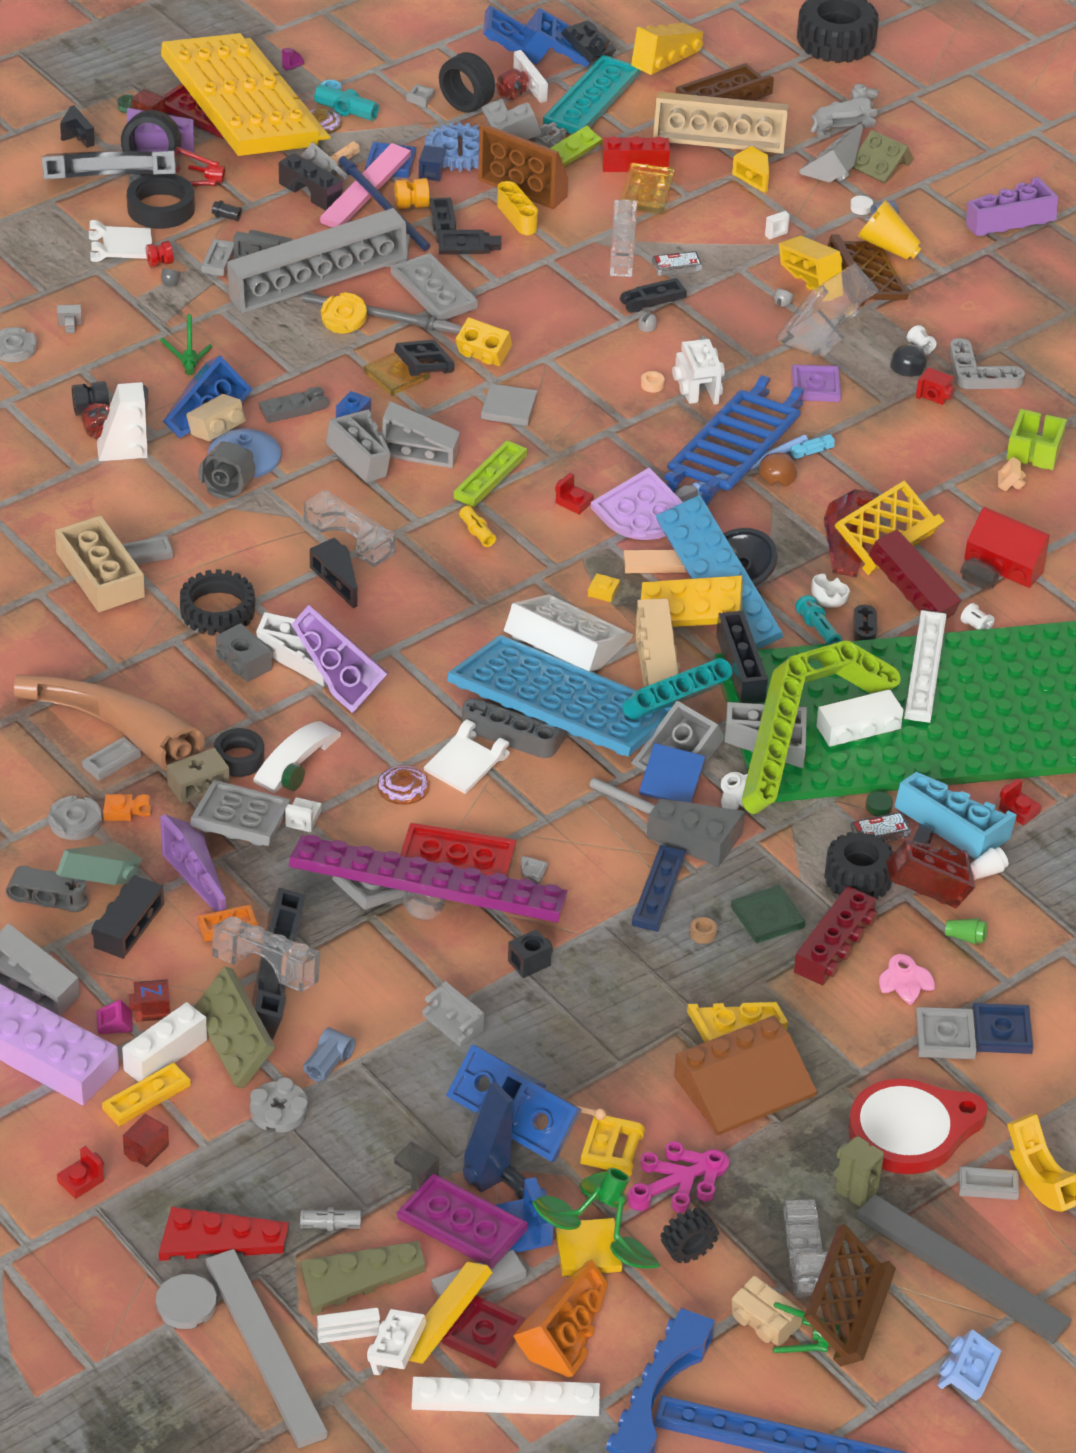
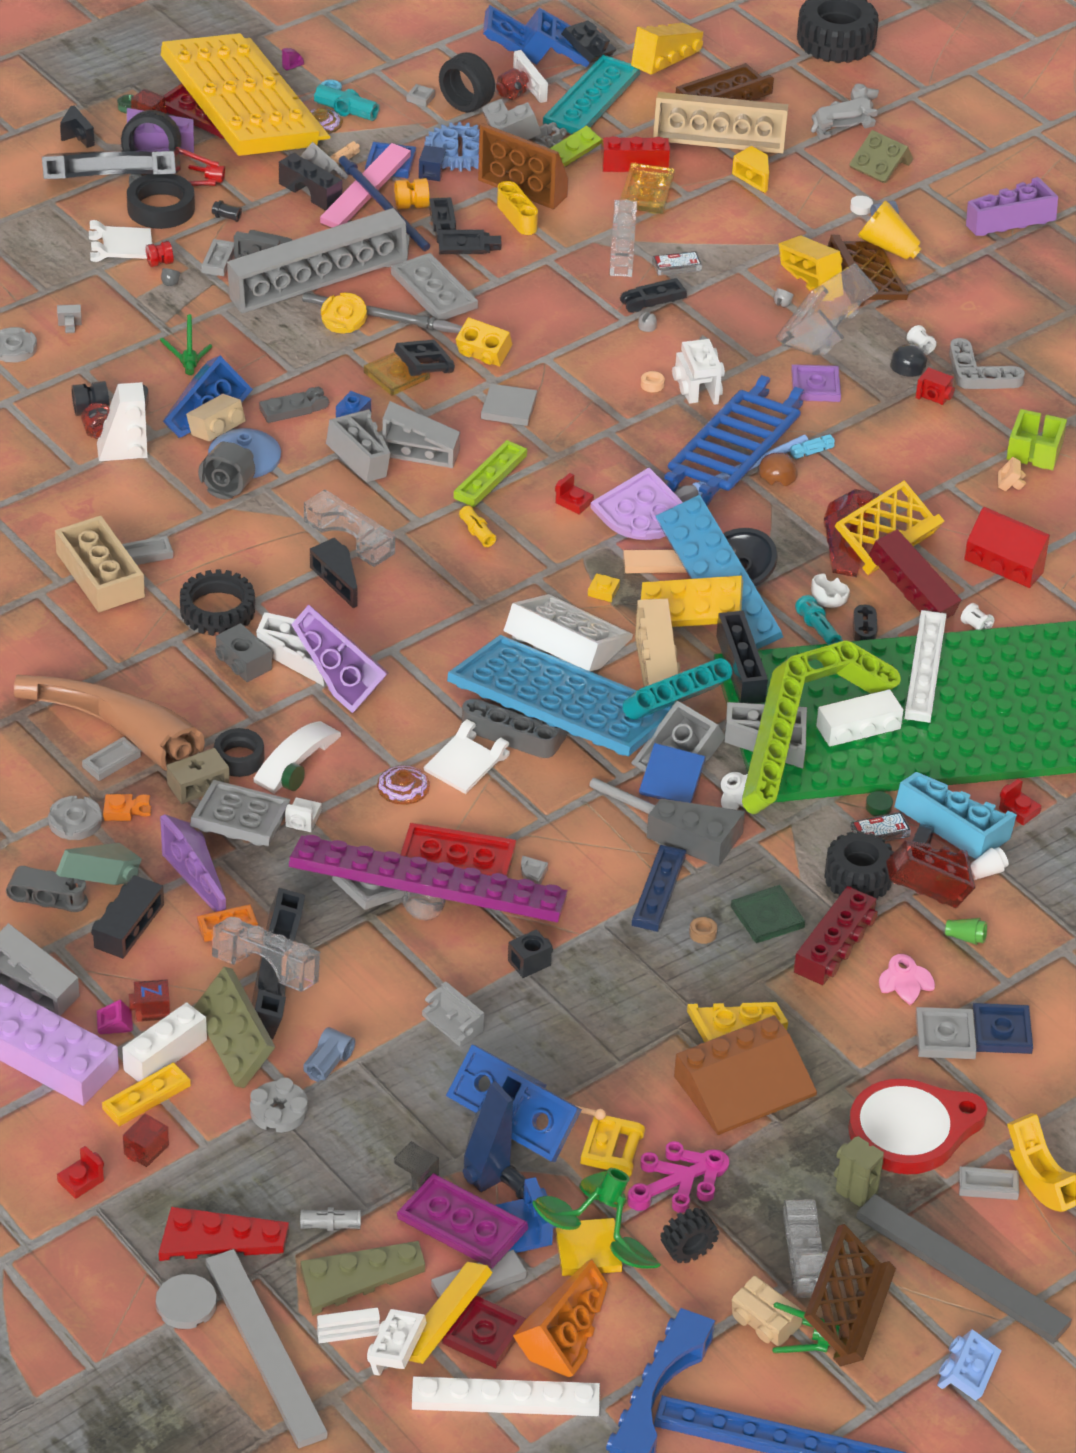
(777, 225): white tile -> none
(836, 159): light grey wedge -> none
(979, 573): clear smoke brick -> none

